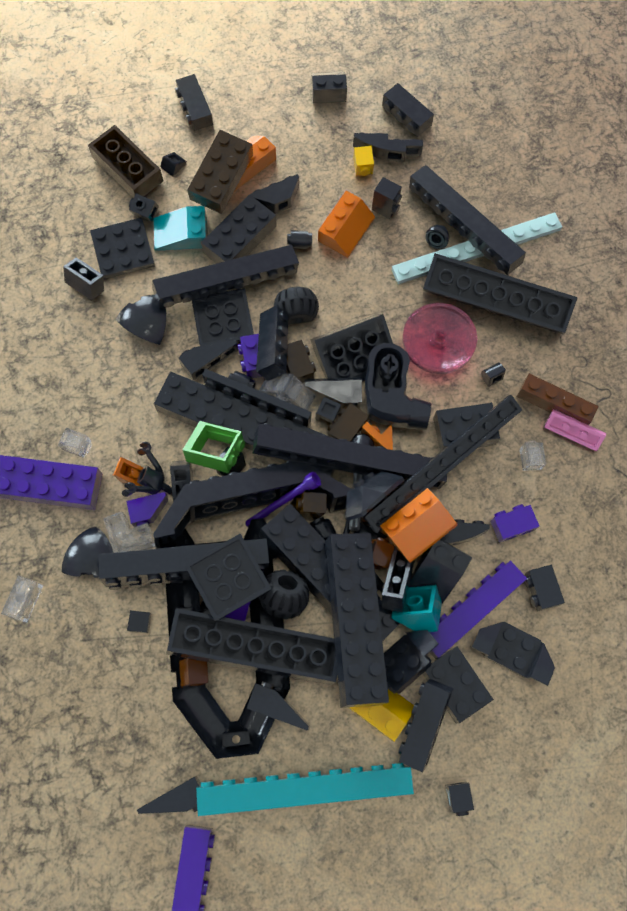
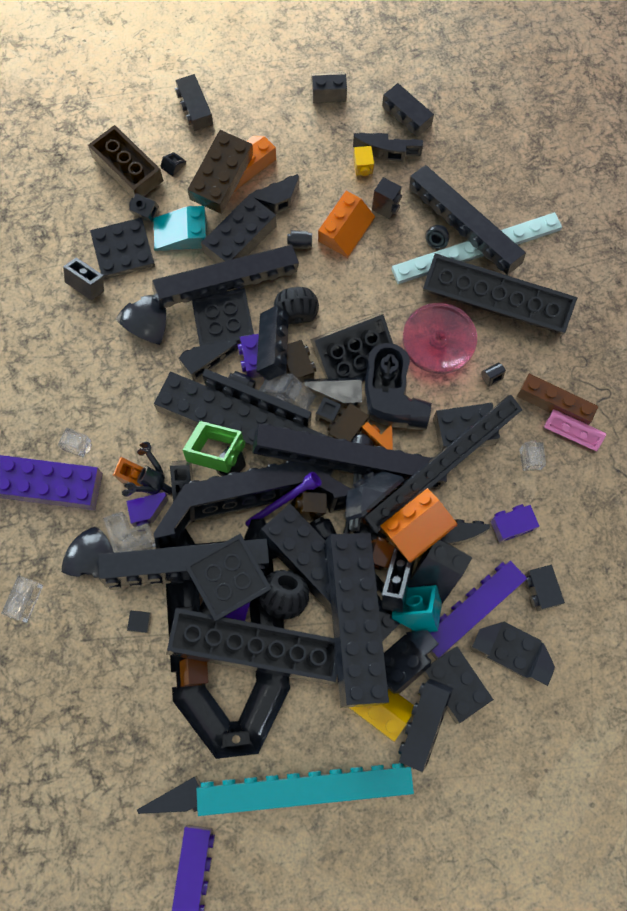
(272, 704): black slope -> none
(459, 798): black brick -> none

